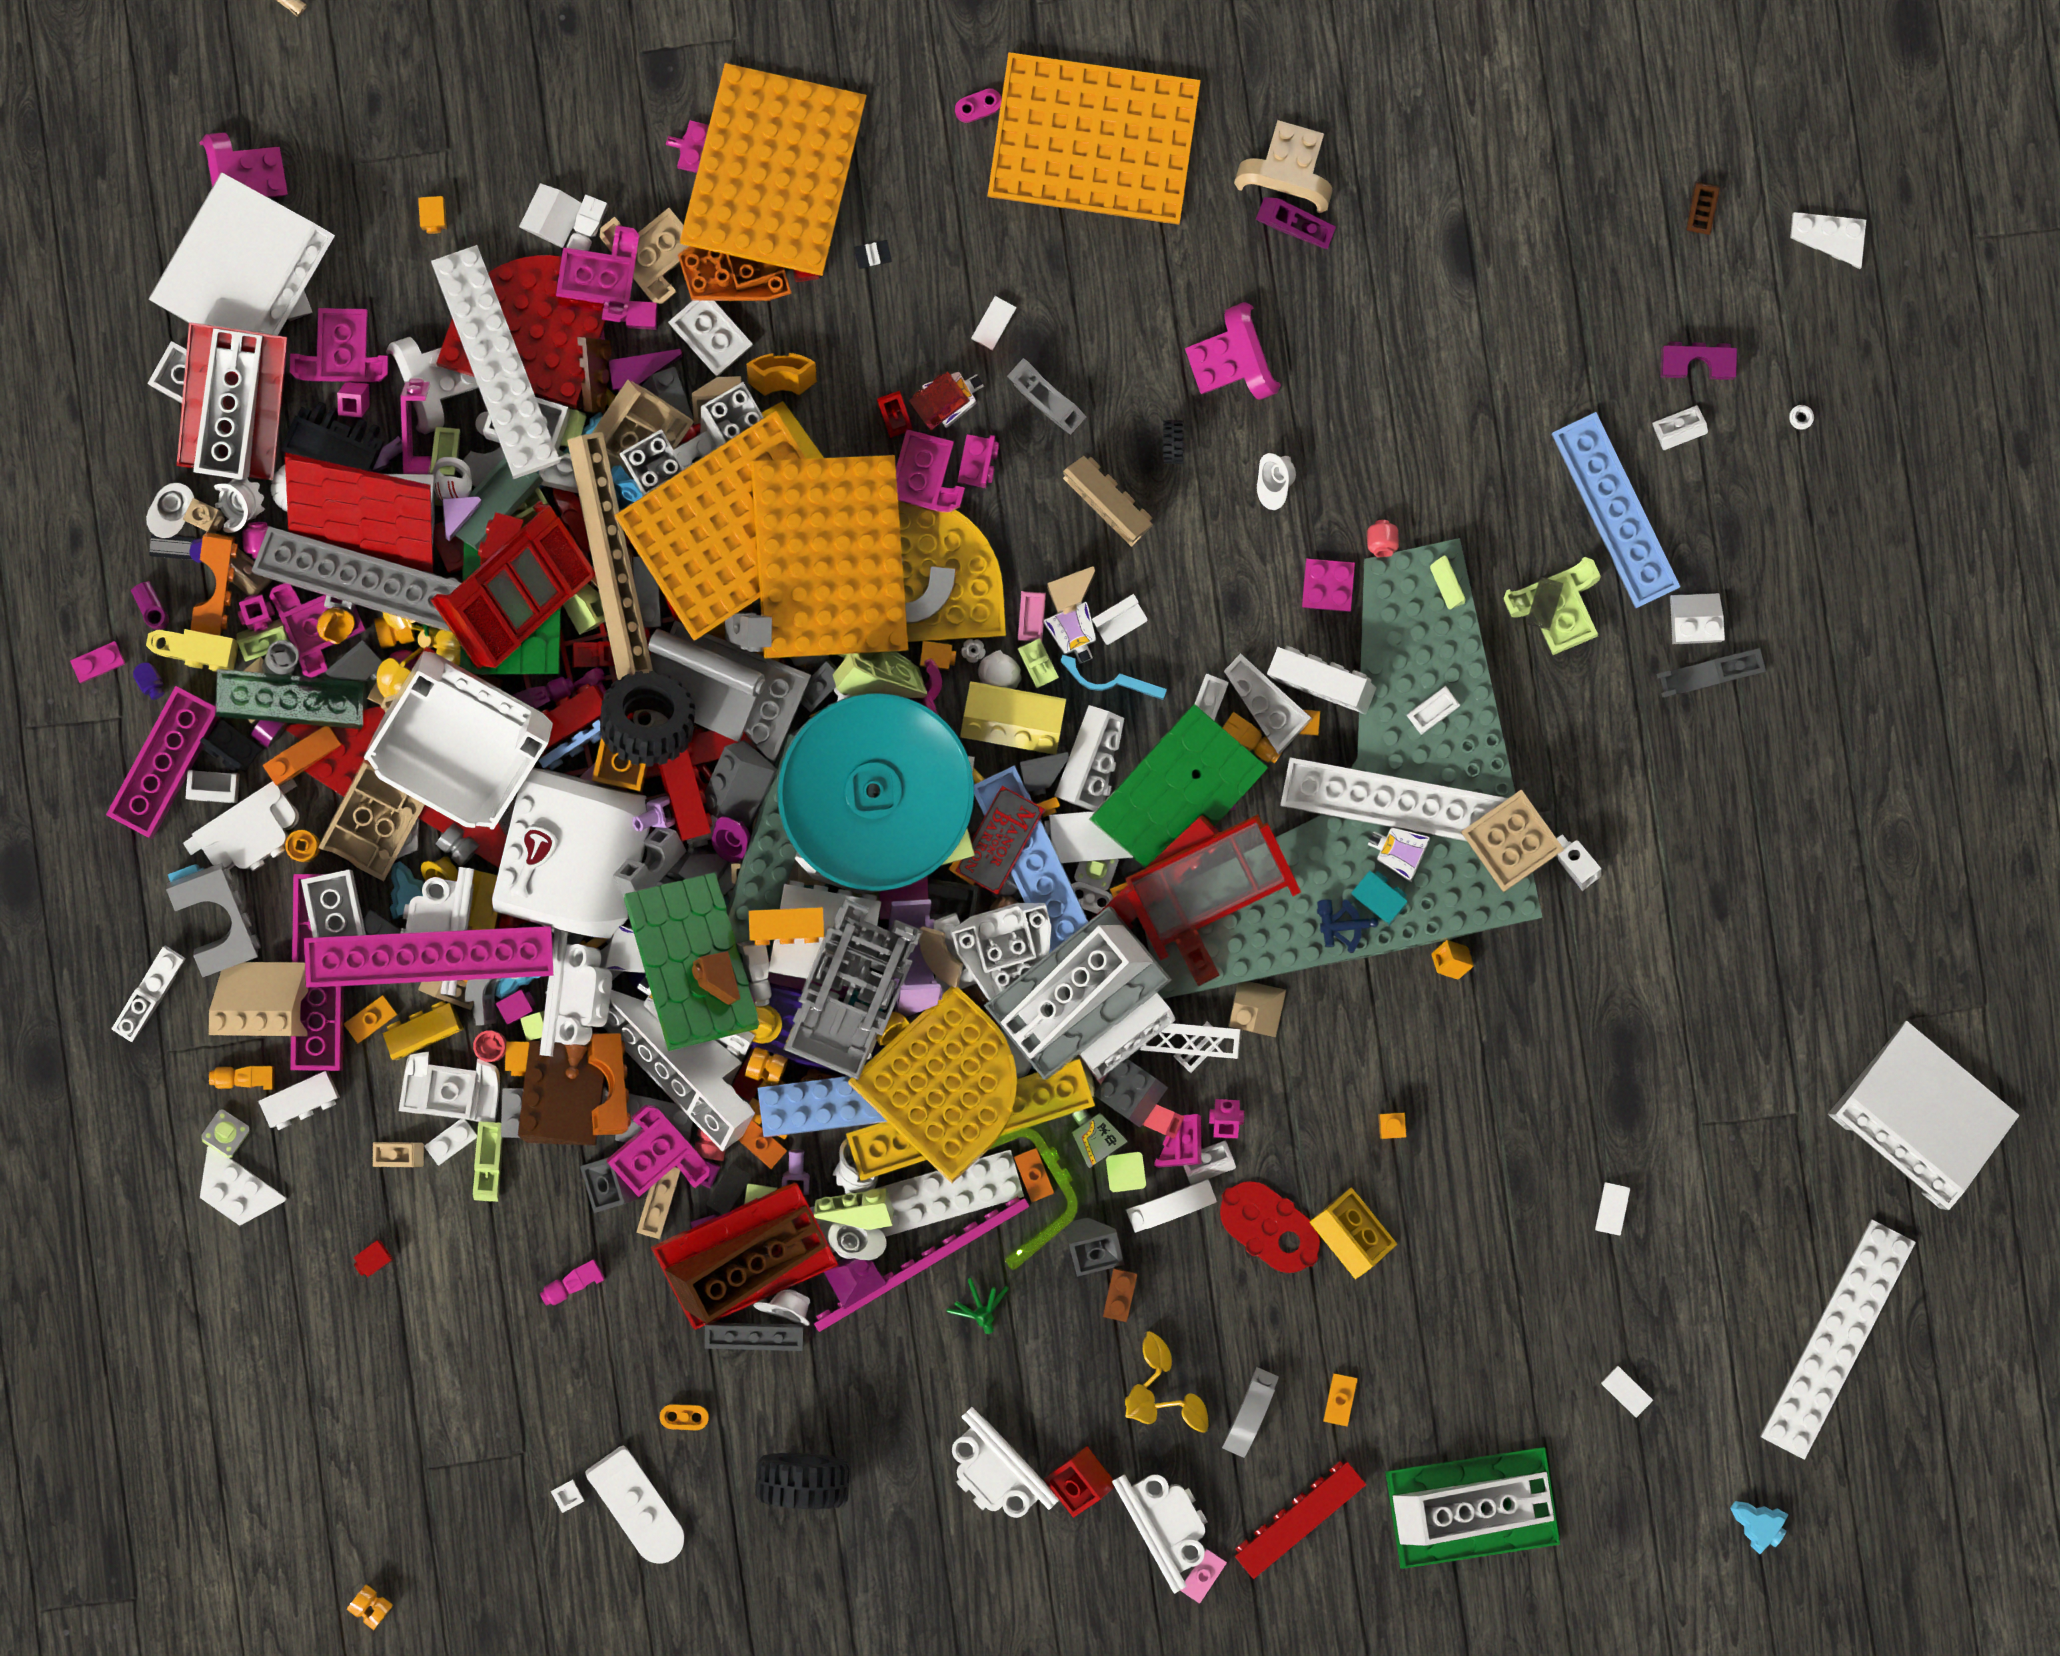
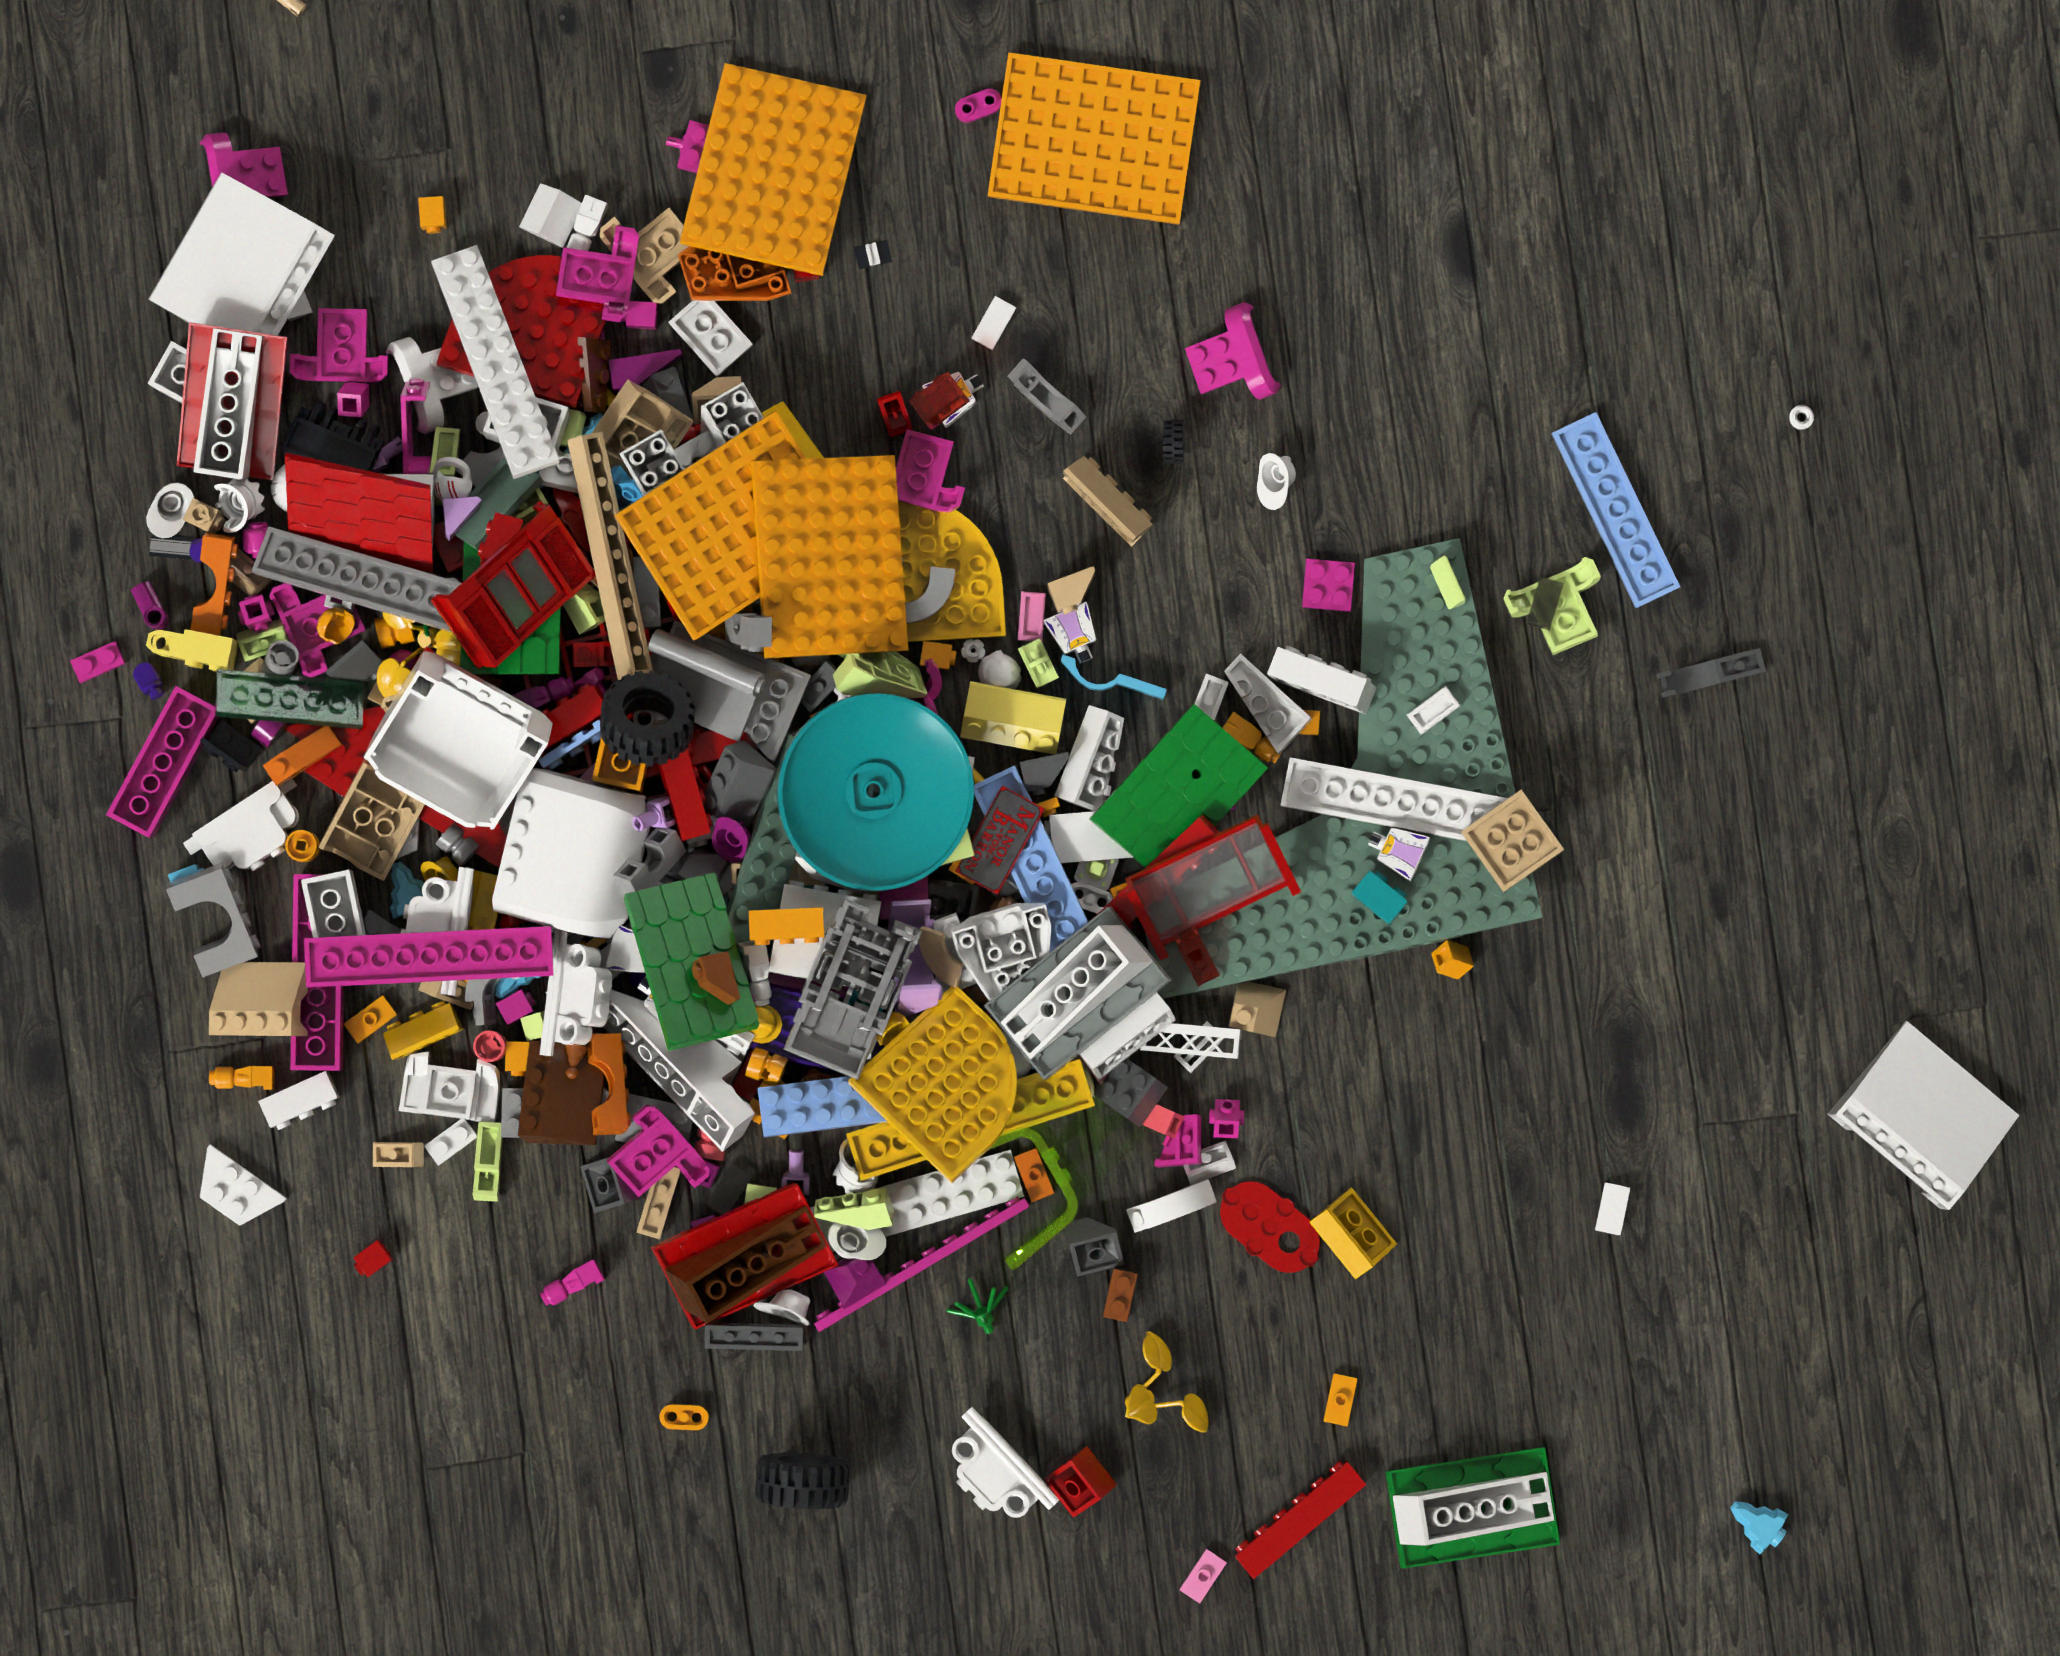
(148, 994): white slope -> none
(212, 786): white panel -> none
(225, 1133): piece -> none
(361, 1603): light orange wheel -> none
(538, 847): white piece -> none
(567, 1496): white tile -> none
(637, 1506): white piece -> none
(765, 1148): orange plate -> none
(779, 373): light orange brick -> none
(976, 461): dark pink bracket -> none
(1095, 1137): torso -> none
(1119, 619): white panel -> none
(1126, 1172): yellowish green piece -> none
(1166, 1524): white brick -> none
(1251, 1412): light grey arch -> none
(1289, 166): tan piece -> none
(1295, 222): magenta slope -> none
(1330, 927): dark blue piece -> none
(1382, 538): coral head -> none
(1392, 1125): light orange brick -> none
(1585, 869): white torso -> none
(1626, 1391): white tile -> none
(1680, 427): white slope -> none
(1694, 206): reddish brown slope -> none
(1696, 618): white slope -> none
(1719, 359): magenta arch -> none
(1833, 235): white wing -> none
(1837, 1339): white plate -> none

